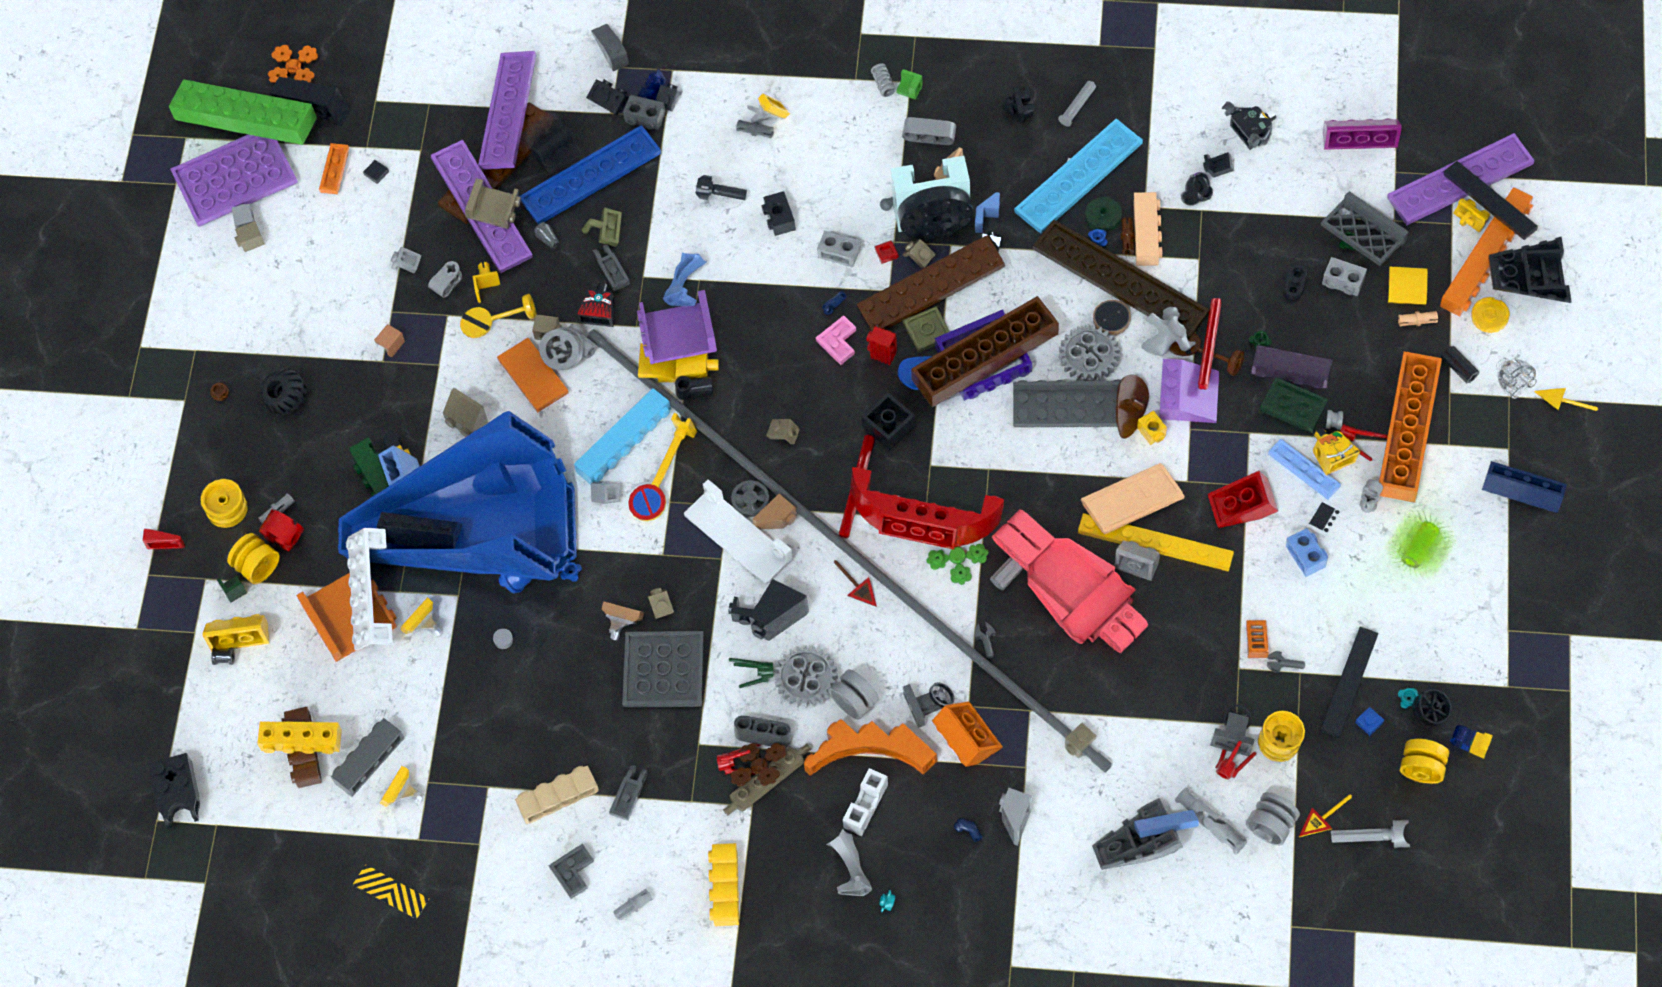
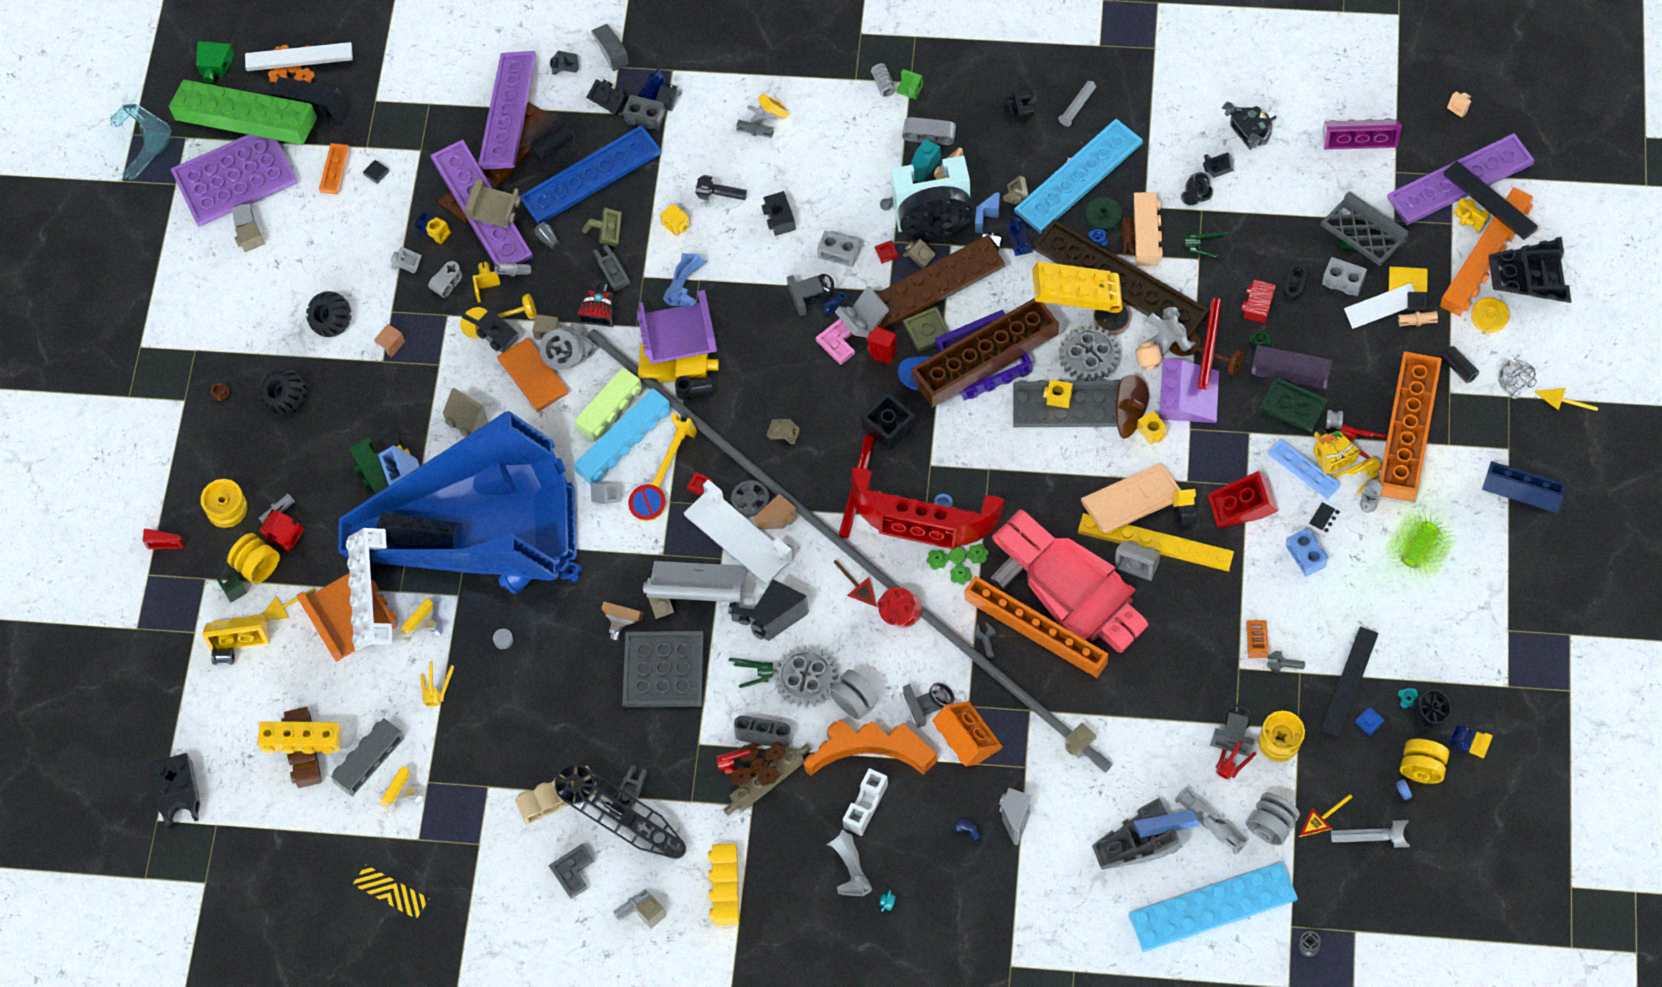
(154, 132): none -> clear light blue piece
(213, 59): none -> green torso
(276, 611): none -> yellow piece
(298, 56): none -> white tile
(328, 314): none -> black wheel
(432, 696): none -> yellow plant
(433, 227): none -> yellow leg
(490, 322): none -> black brick
(512, 269): none -> light grey axle
(564, 61): none -> black bracket
(608, 404): none -> yellowish green brick
(630, 818): none -> black beam
(650, 911): none -> dark tan brick
(674, 220): none -> yellow brick
(696, 581): none -> light grey door
(697, 482): none -> red tile
(808, 288): none -> dark grey piece
(865, 313): none -> light grey bracket
(899, 607): none -> red brick
(925, 160): none -> teal slope
(943, 500): none -> medium blue tile
(1017, 191): none -> dark tan bracket
(1019, 237): none -> clear blue hinge
(1036, 626): none -> orange brick
(1058, 400): none -> yellow brick
(1077, 287): none -> yellow hinge
(1148, 355): none -> light nougat head
(1184, 507): none -> leg
(1193, 241): none -> dark green plant
(1212, 906): none -> medium azure plate
(1259, 301): none -> brick
(1309, 948): none -> dark grey wheel
(1368, 467): none -> yellow plant
(1378, 306): none -> white sticker
(1403, 789): none -> medium blue tile
(1416, 301): none -> black tile
(1459, 103): none -> light nougat tile

